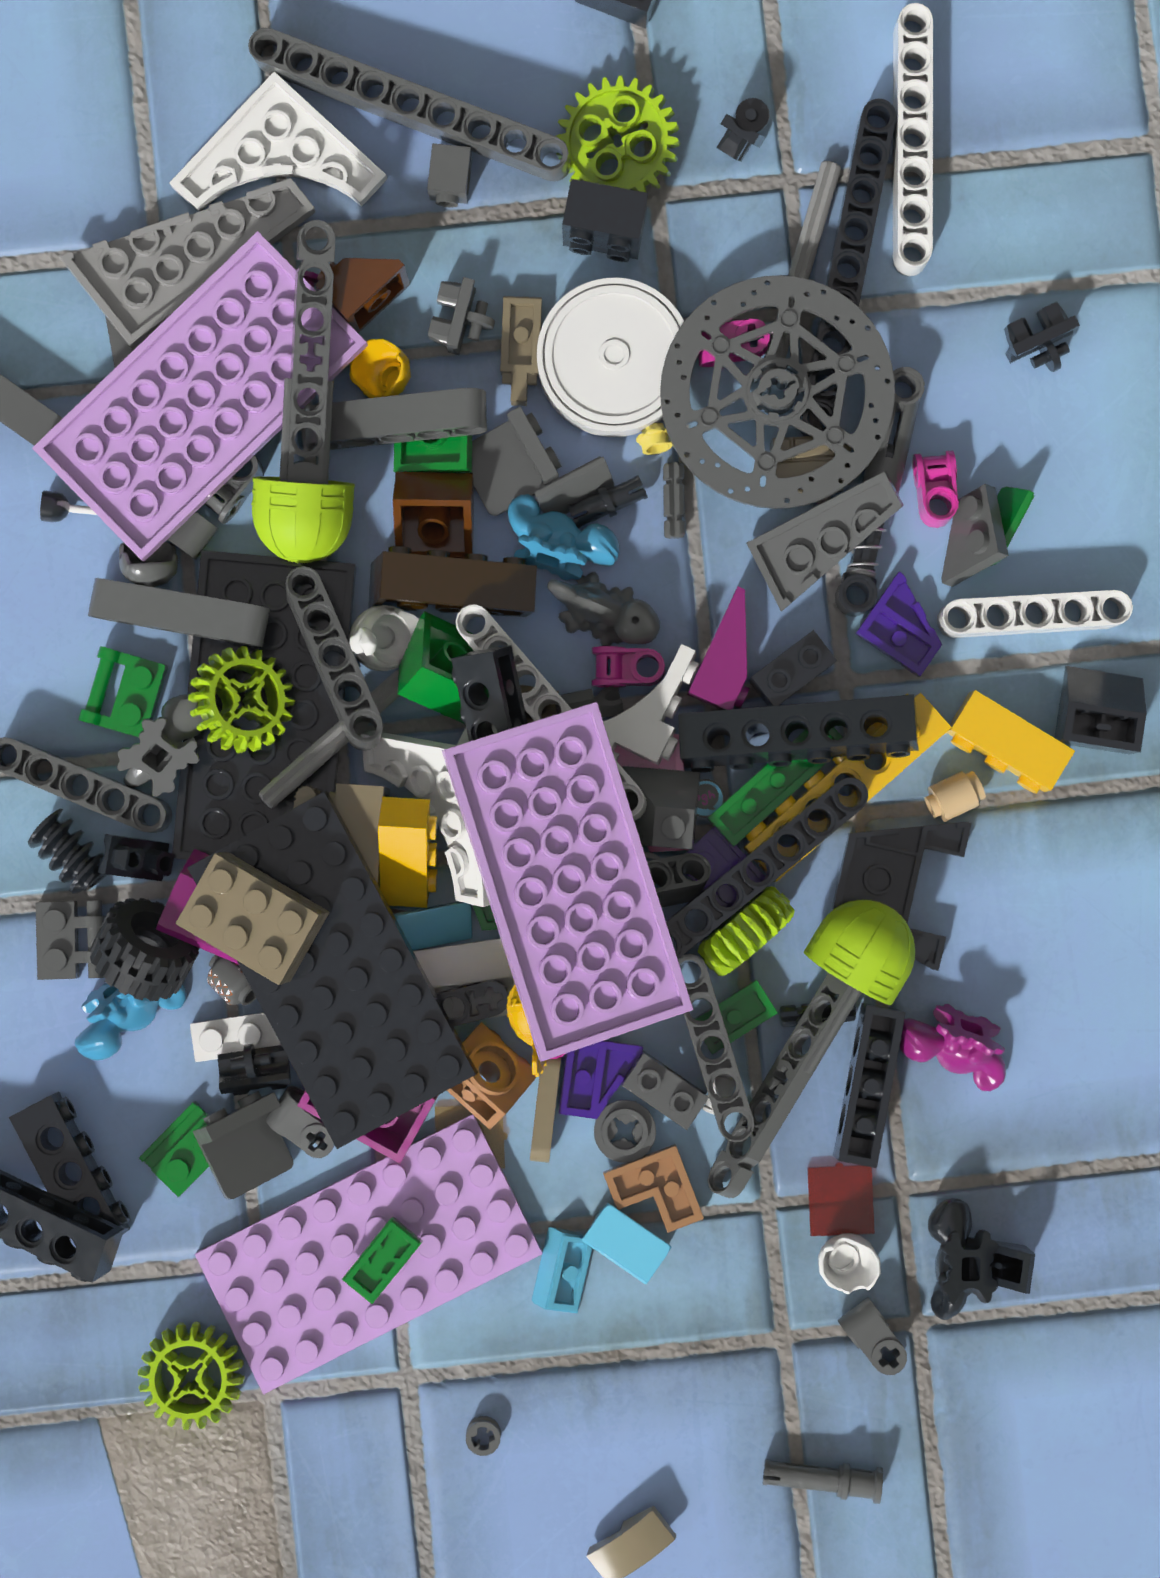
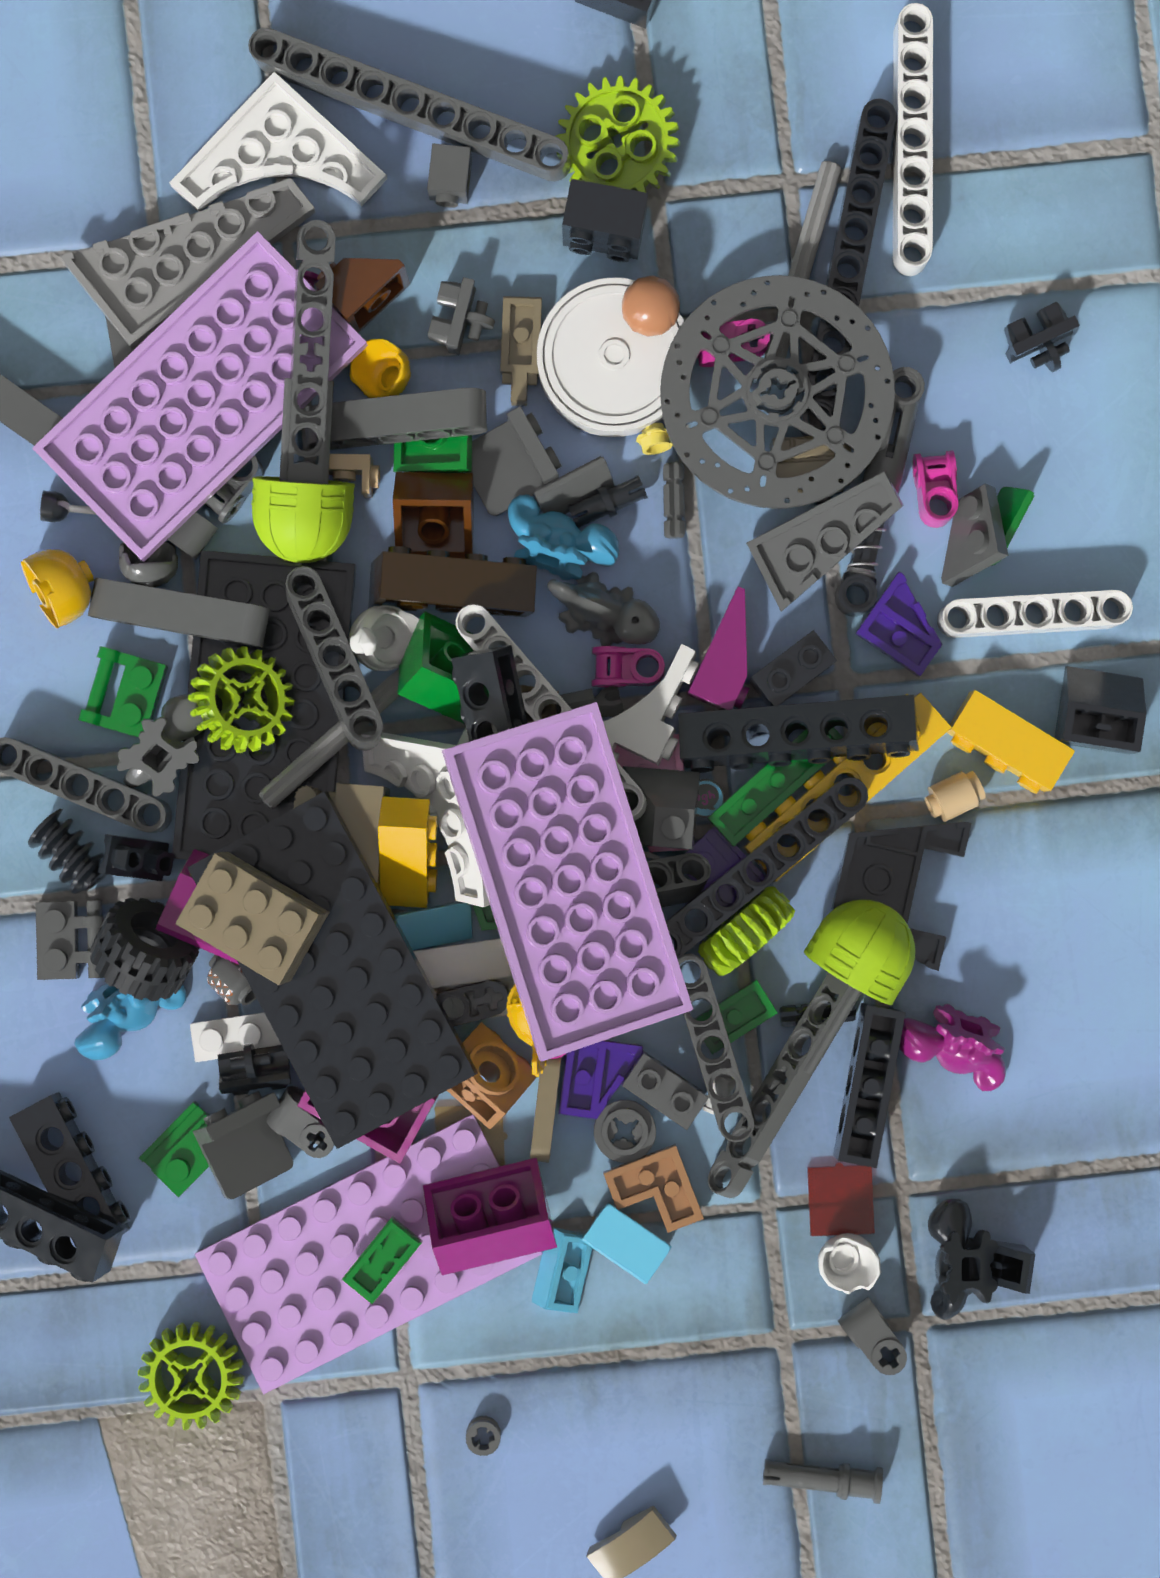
(59, 583): none -> yellow cylinder
(346, 467): none -> tan bracket
(488, 1216): none -> magenta slope
(650, 306): none -> nougat hair
(741, 132): black hips -> none

